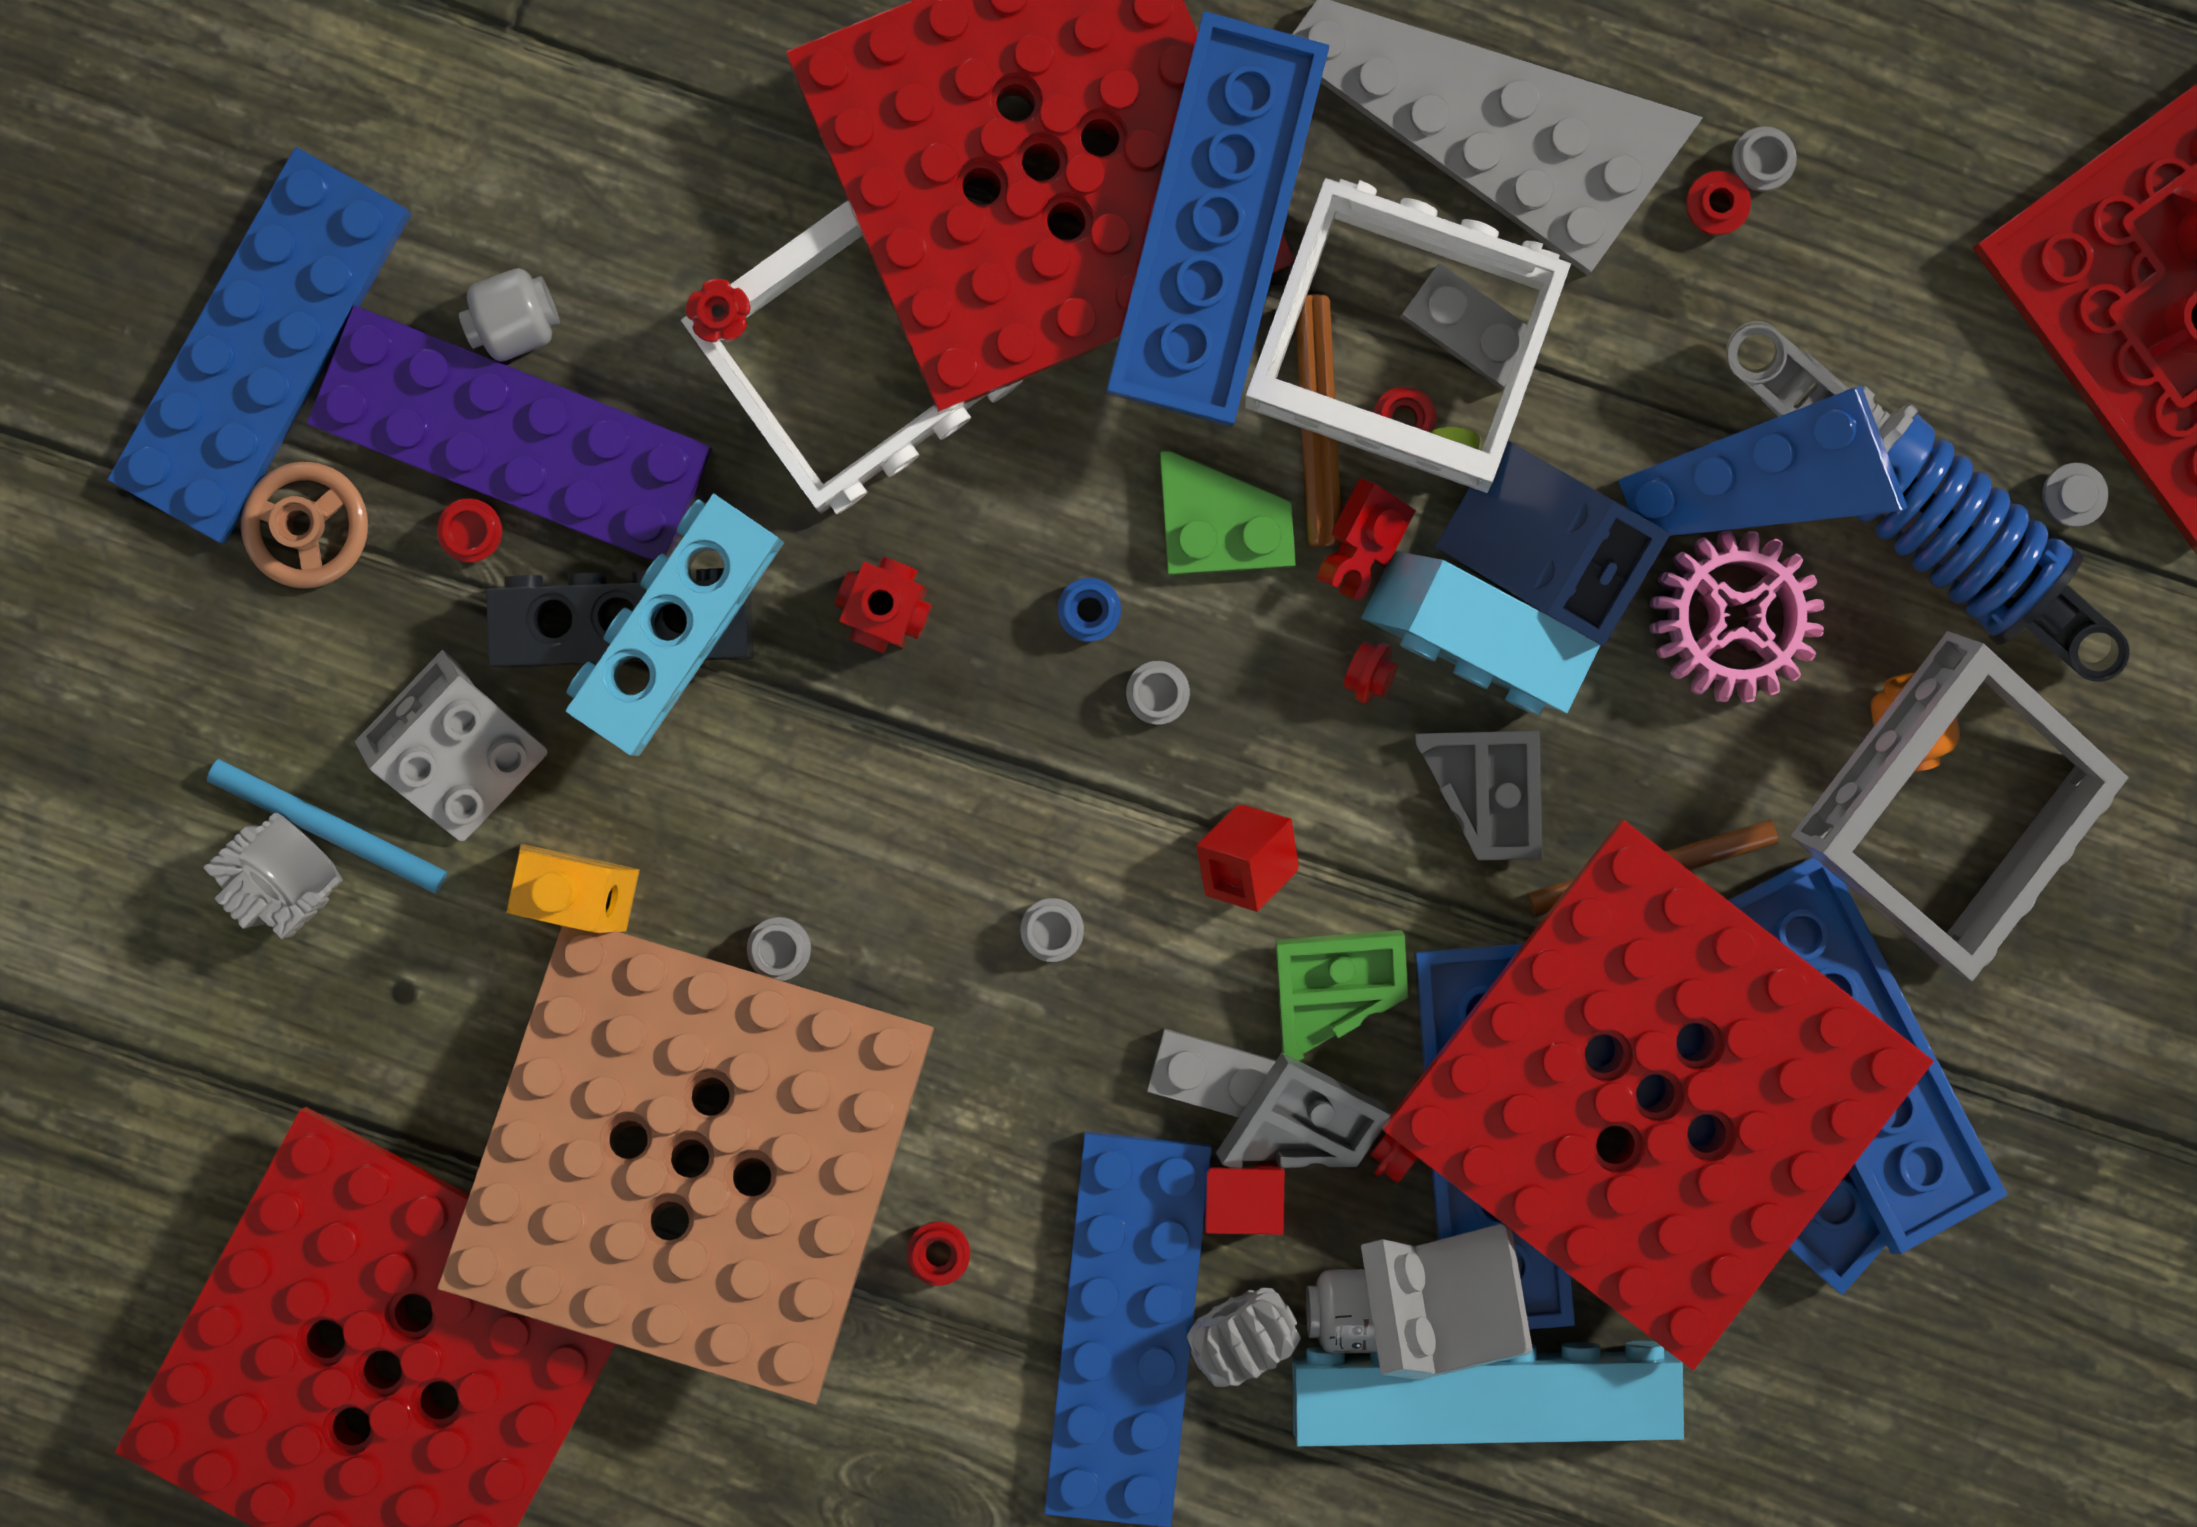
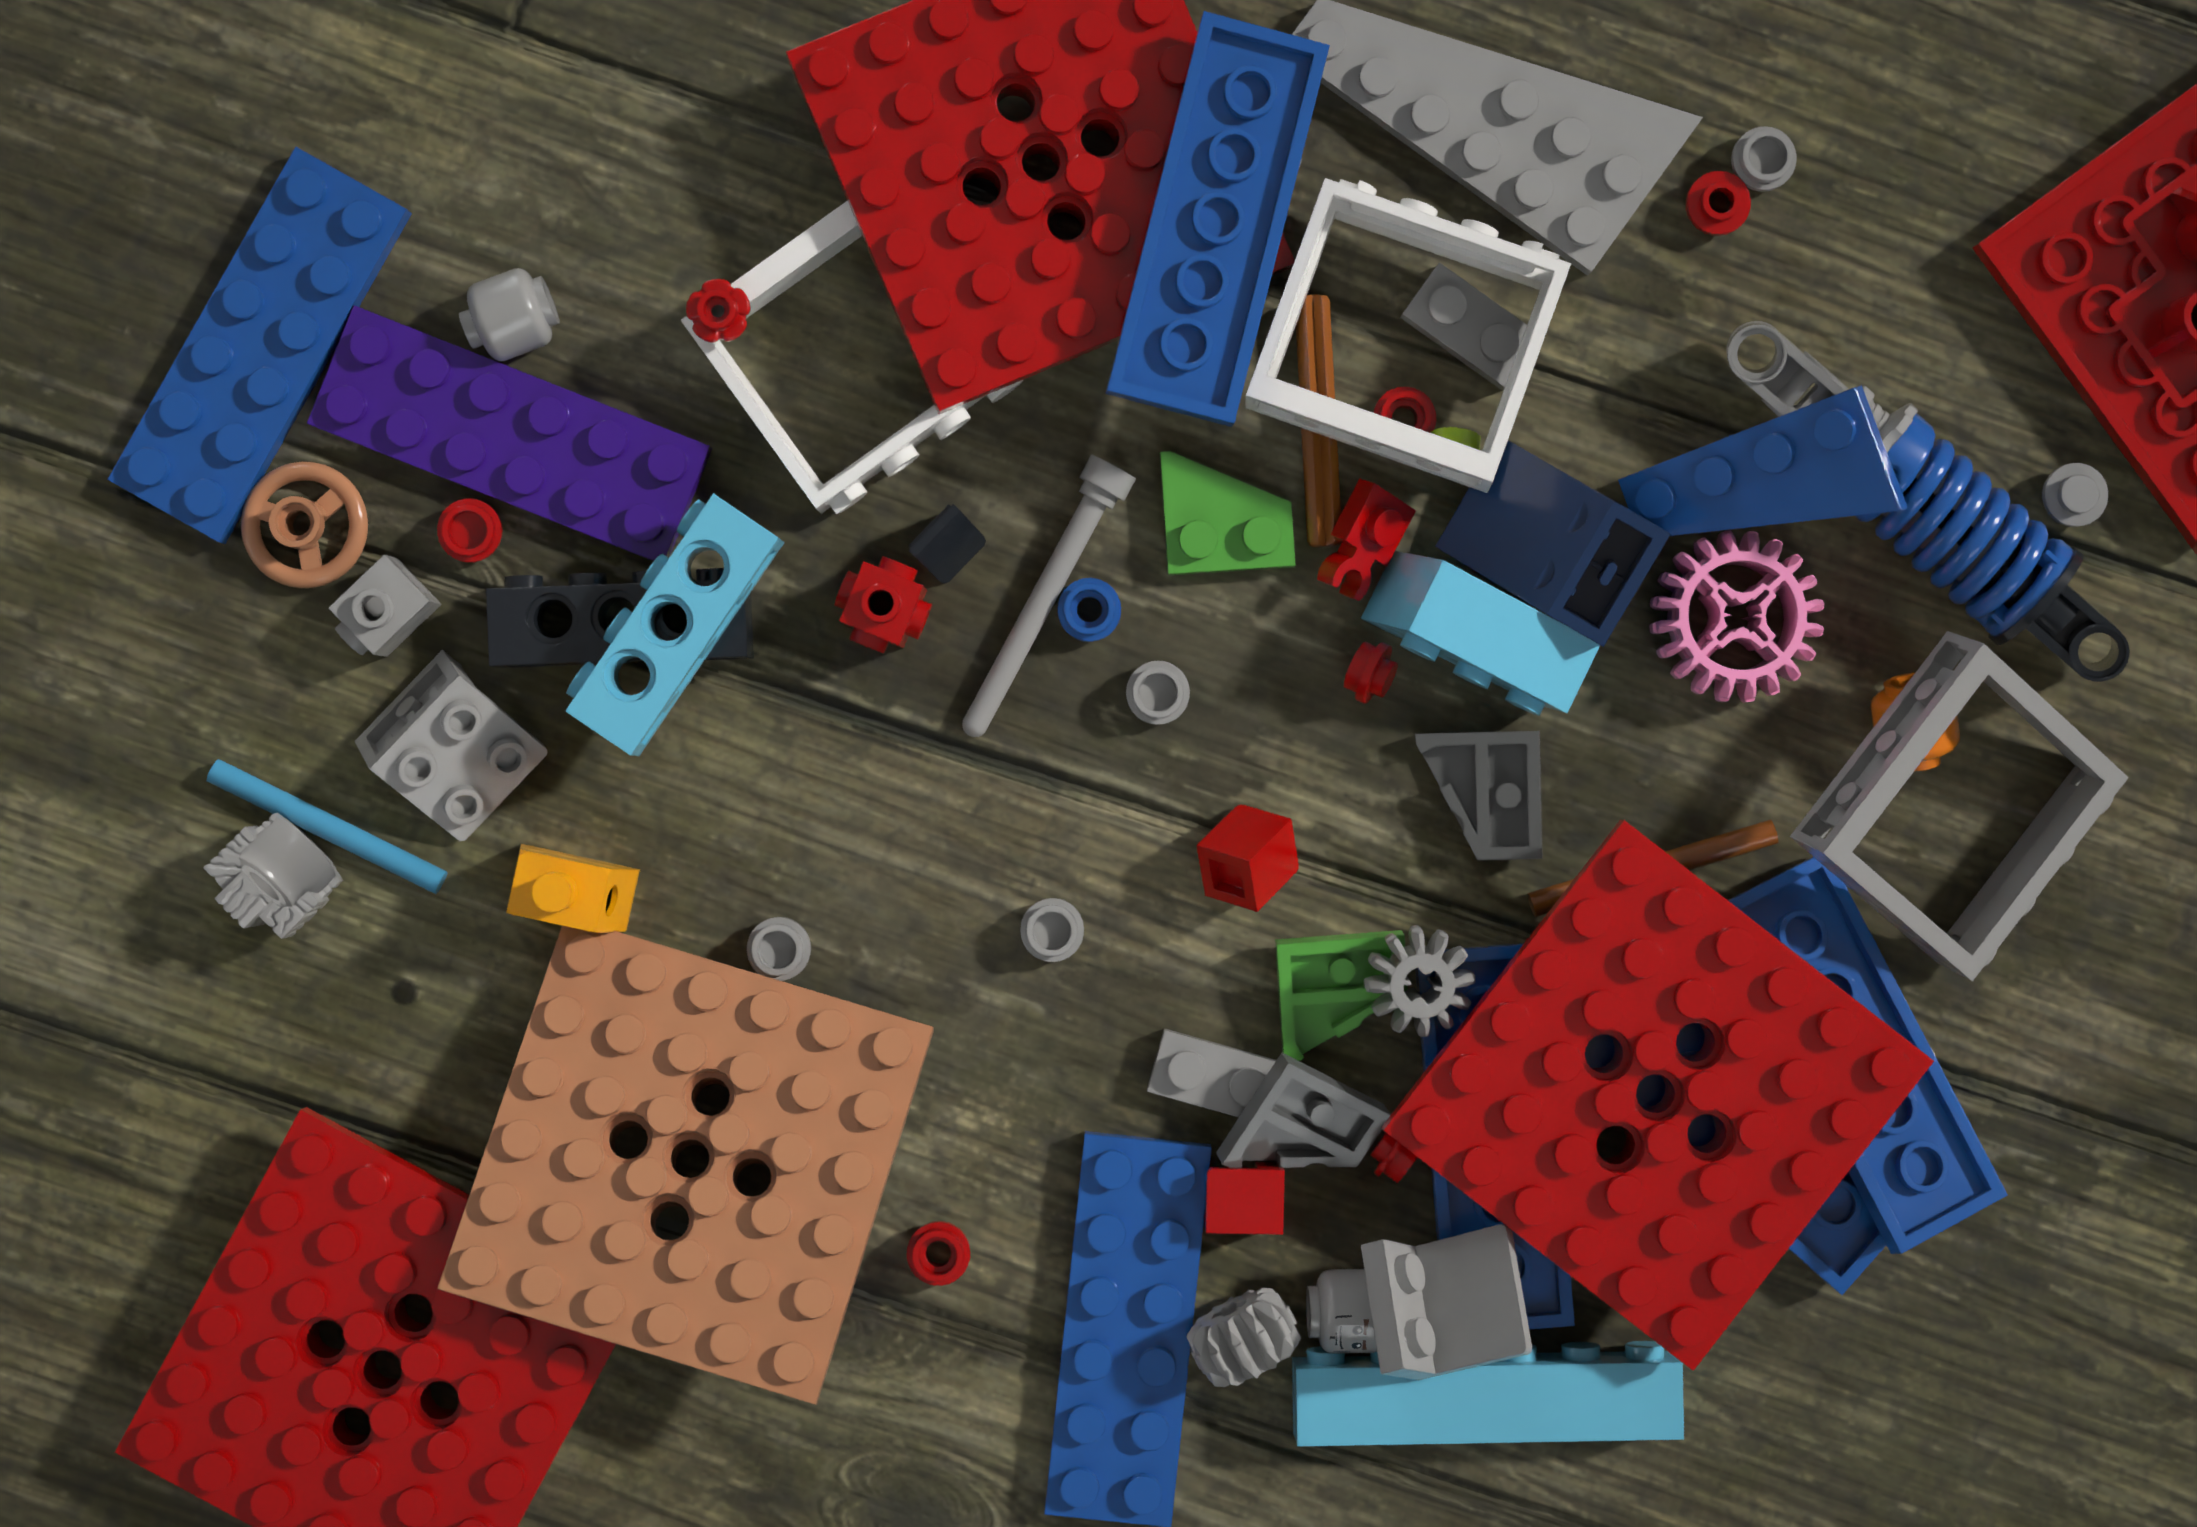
(383, 608): none -> light grey brick
(947, 544): none -> black slope
(1101, 489): none -> light grey piece
(1411, 1002): none -> light grey gear

